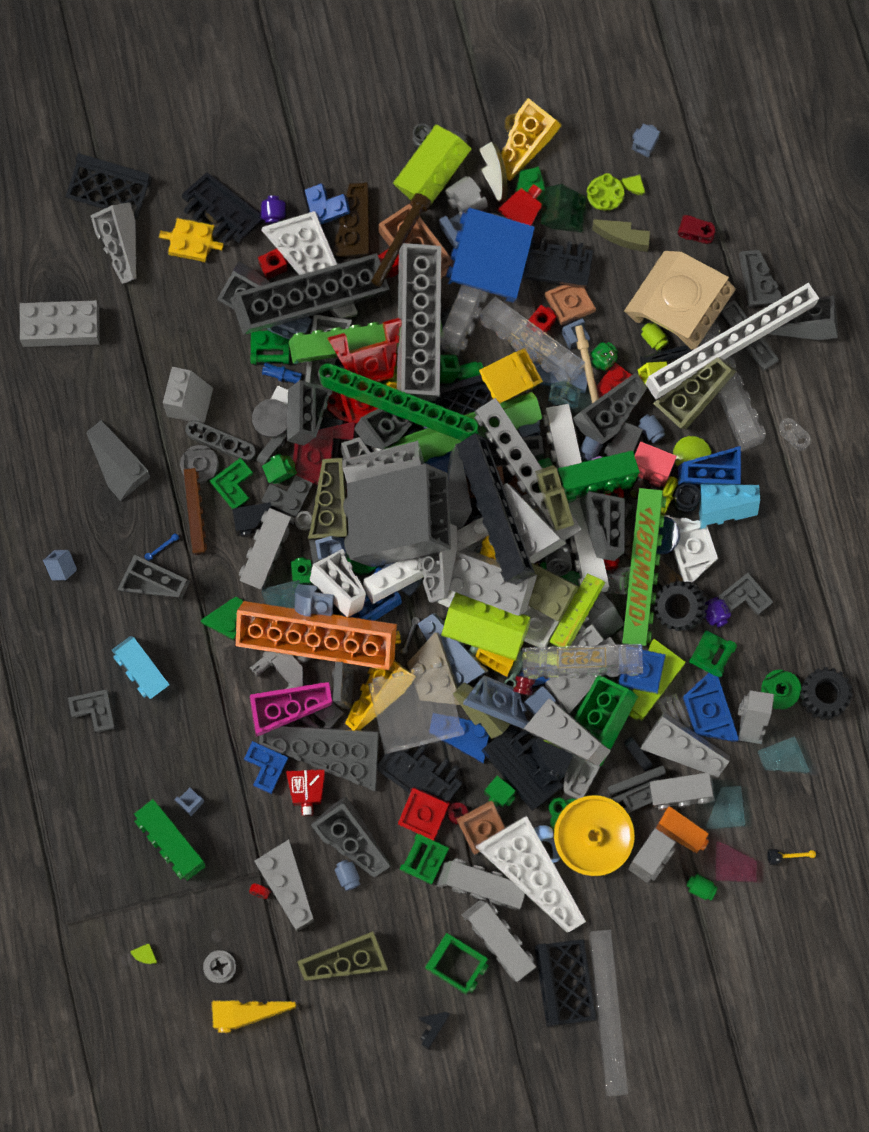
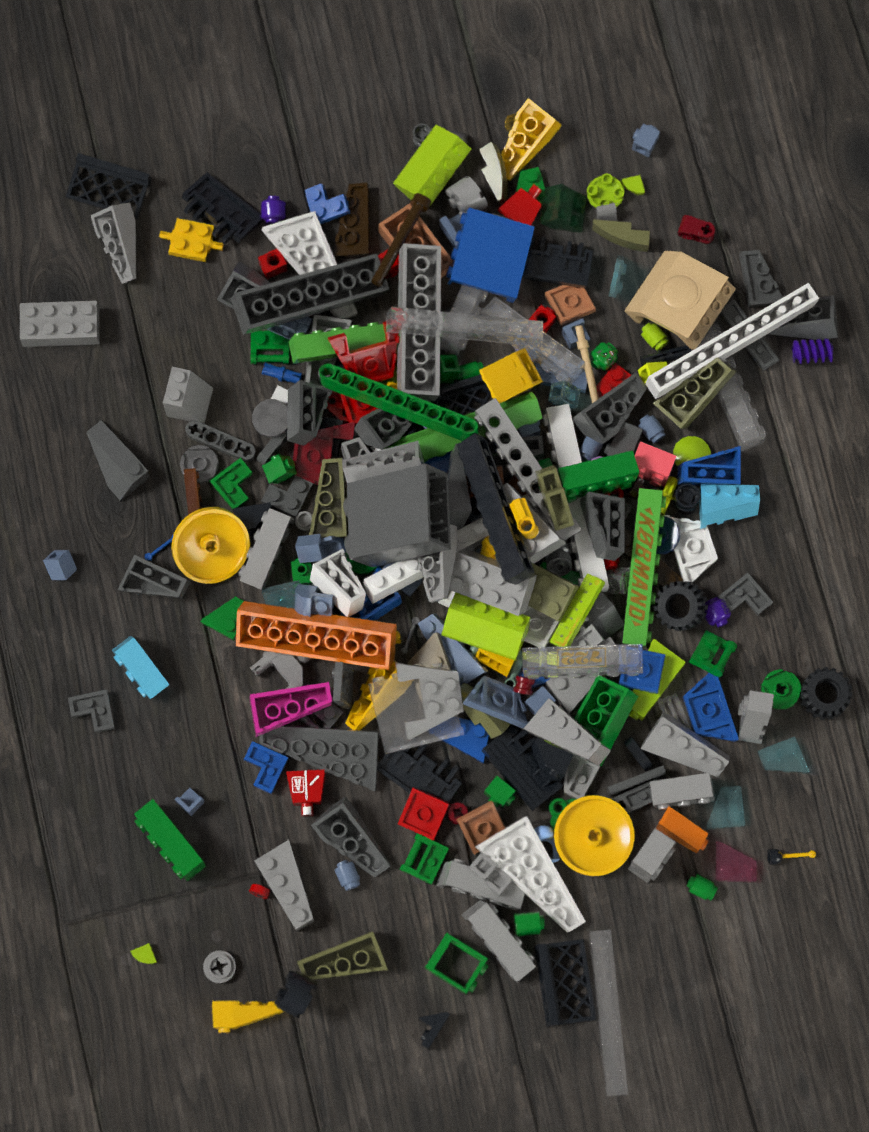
(210, 545): none -> yellow dish
(296, 994): none -> black brick
(309, 548): none -> sand blue panel
(439, 696): none -> light grey wing
(464, 326): none -> clear brick
(490, 874): none -> light grey slope
(524, 517): none -> yellow piece
(528, 923): none -> green brick
(607, 212): none -> light grey tile
(620, 269): none -> clear light blue wing
(797, 430): clear beam -> none
(812, 350): none -> dark purple piece

